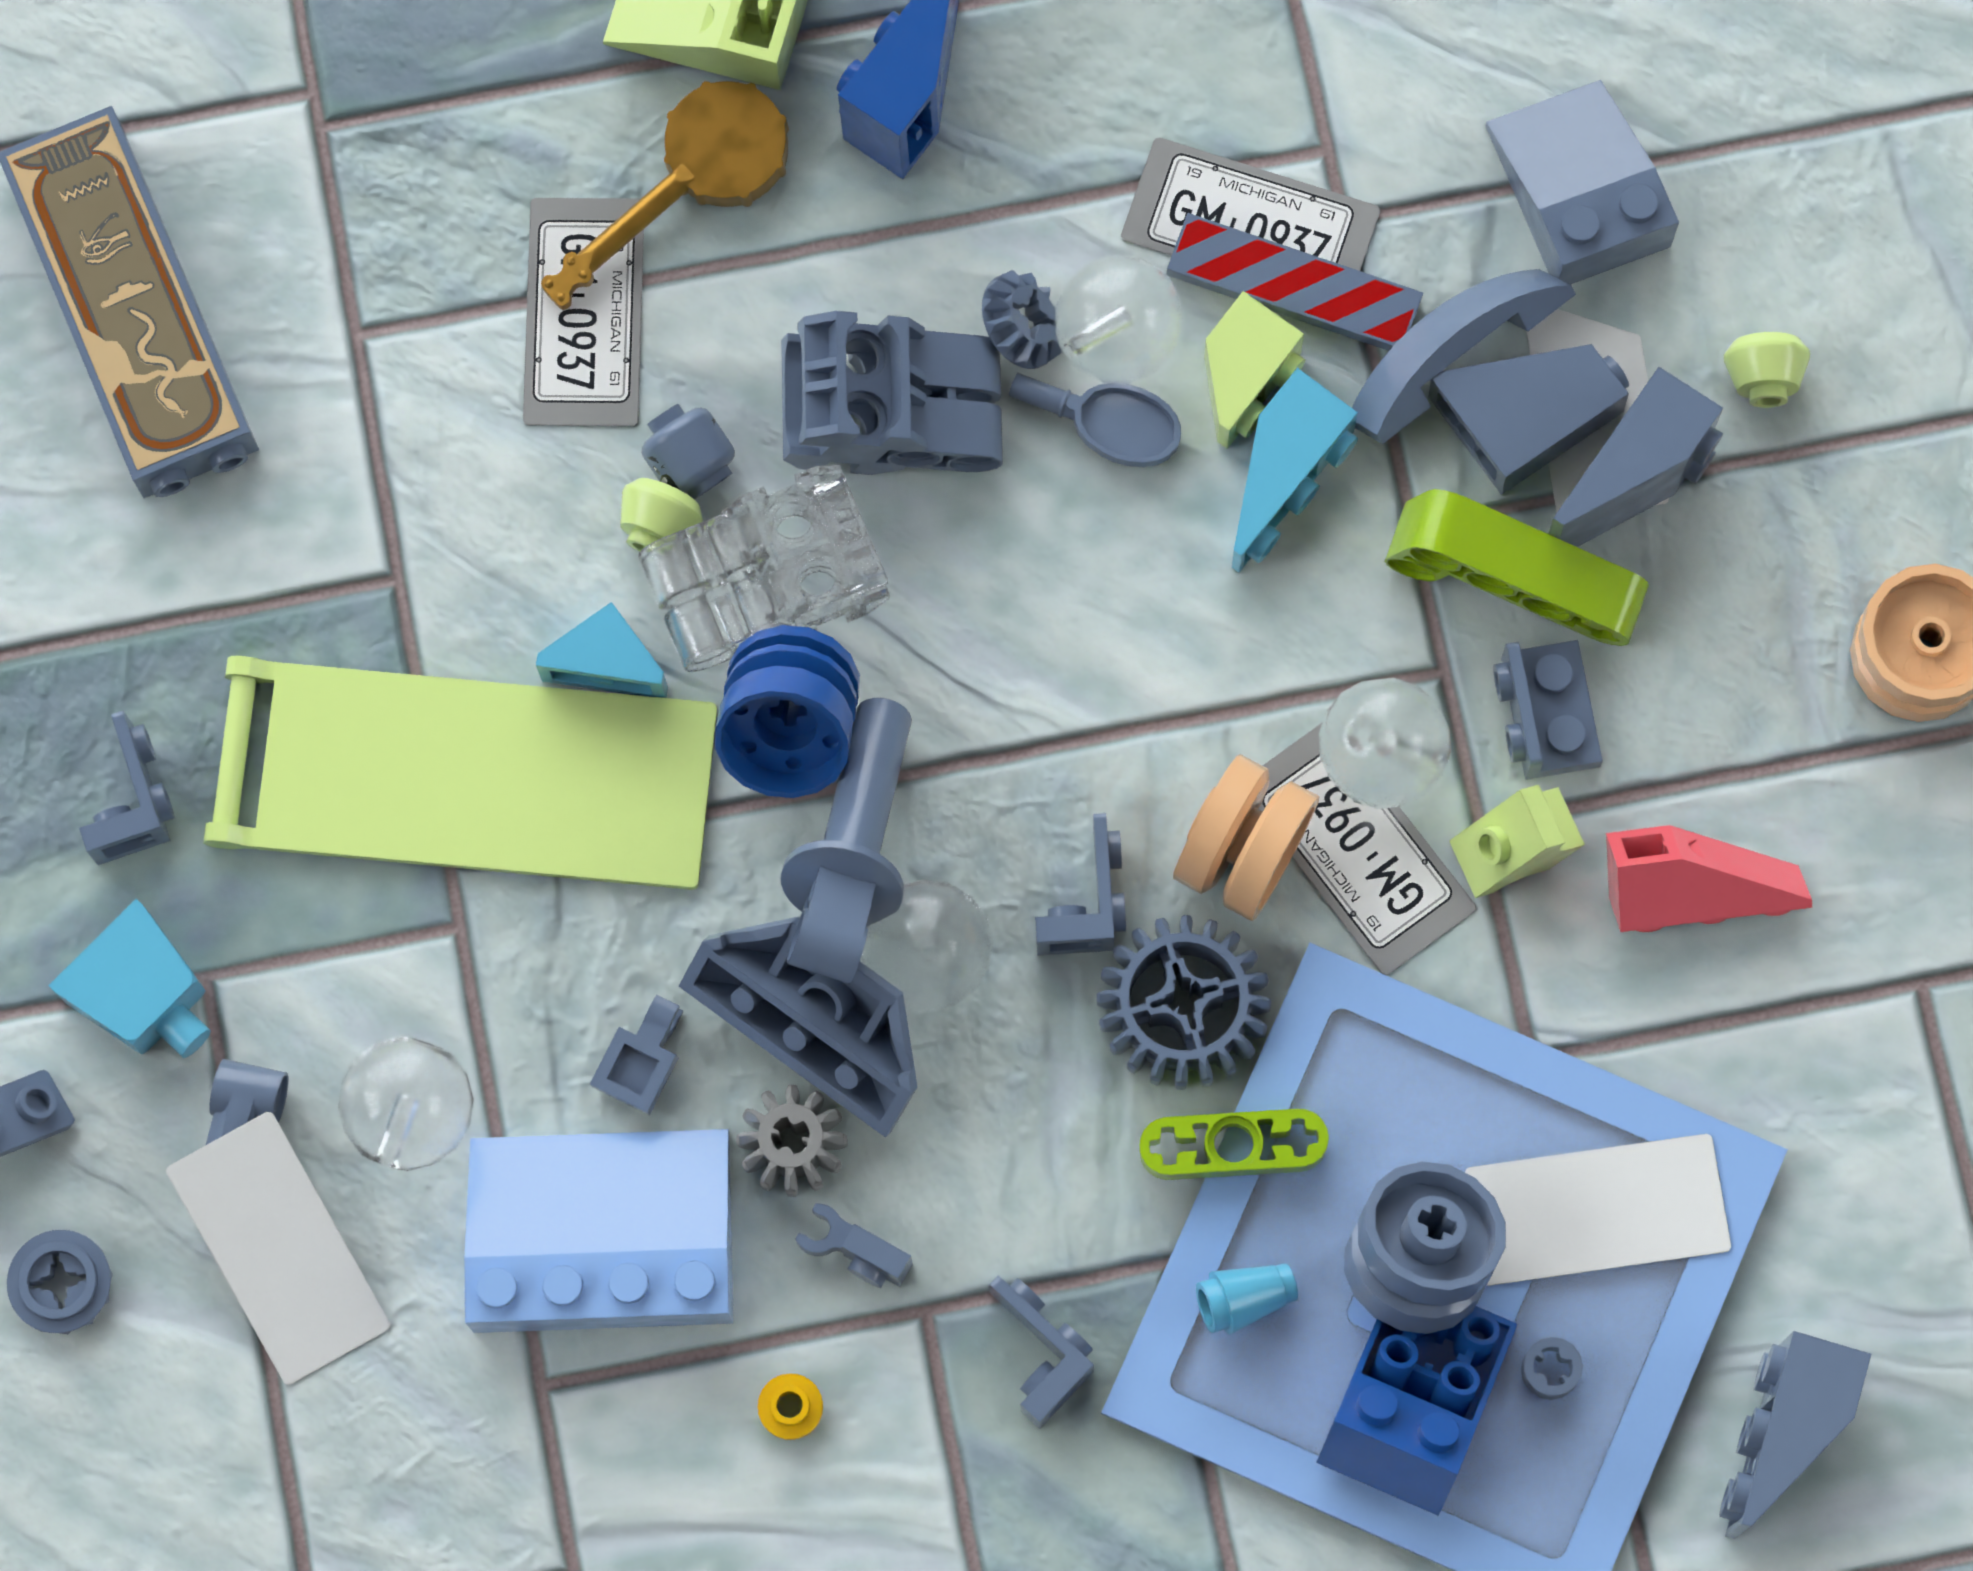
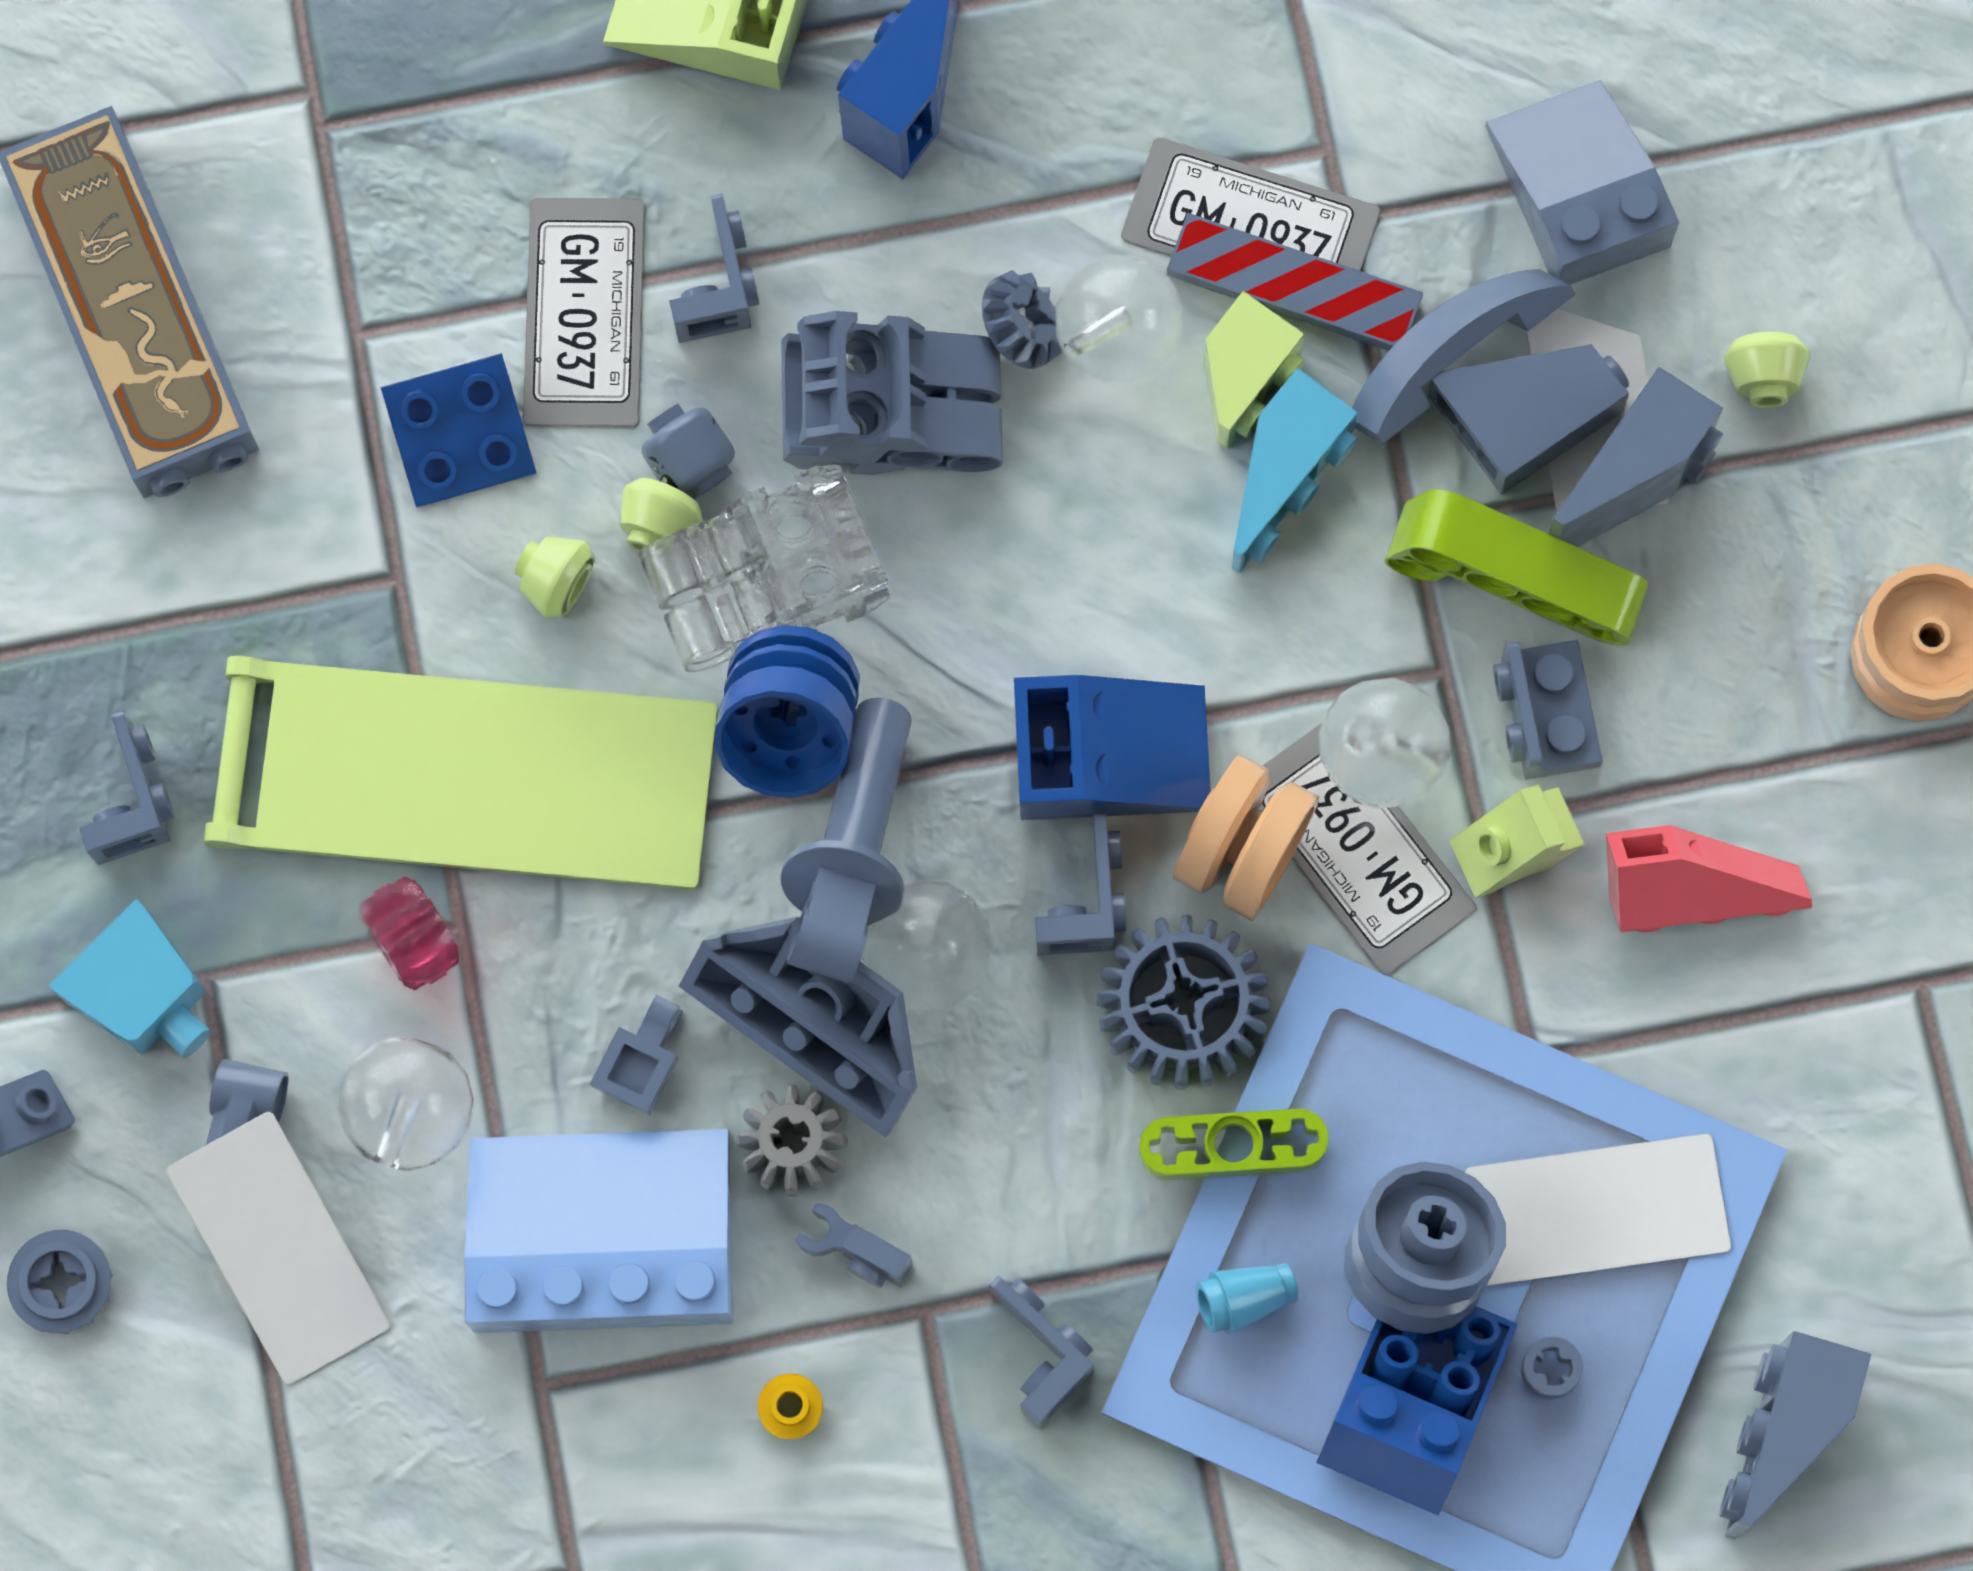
(409, 933): none -> clear pink gear
(458, 430): none -> blue hinge
(554, 573): none -> yellowish green cone
(603, 656): medium azure slope -> none
(710, 311): none -> sand blue bracket
(720, 147): pearl gold piece -> none
(1109, 746): none -> blue slope
(1111, 419): sand blue piece -> none

